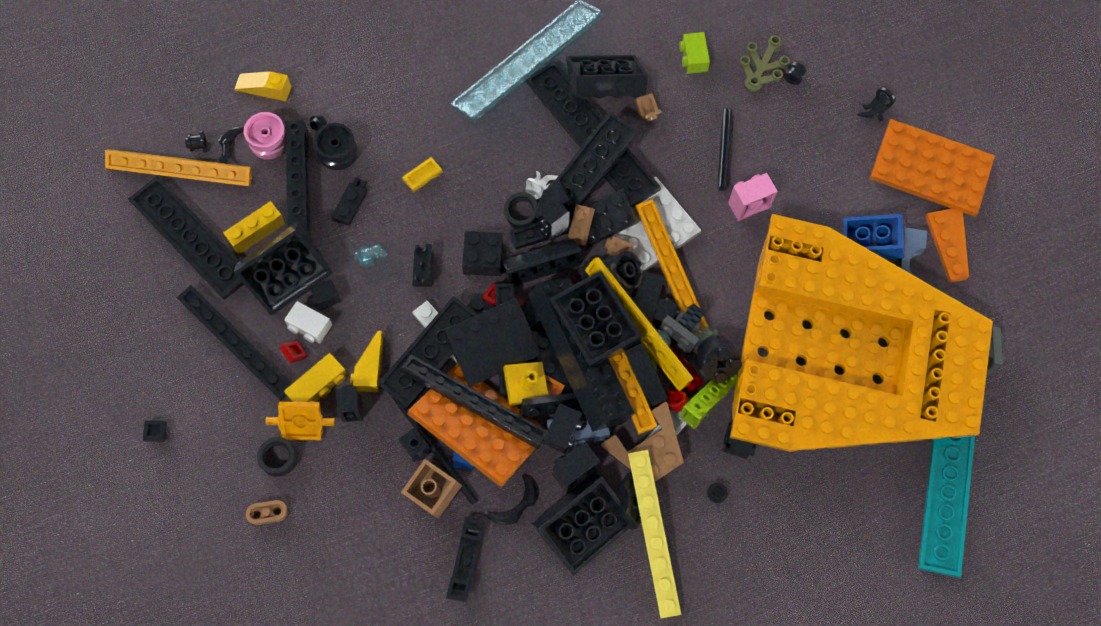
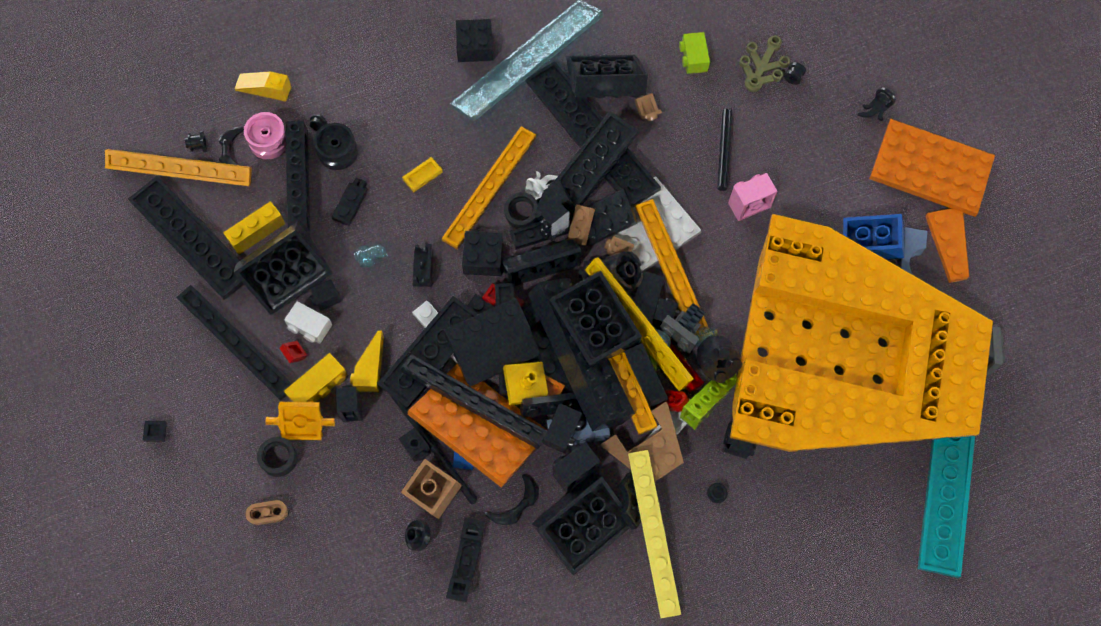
(417, 535): none -> black plate
(474, 40): none -> black brick
(489, 187): none -> light orange tile

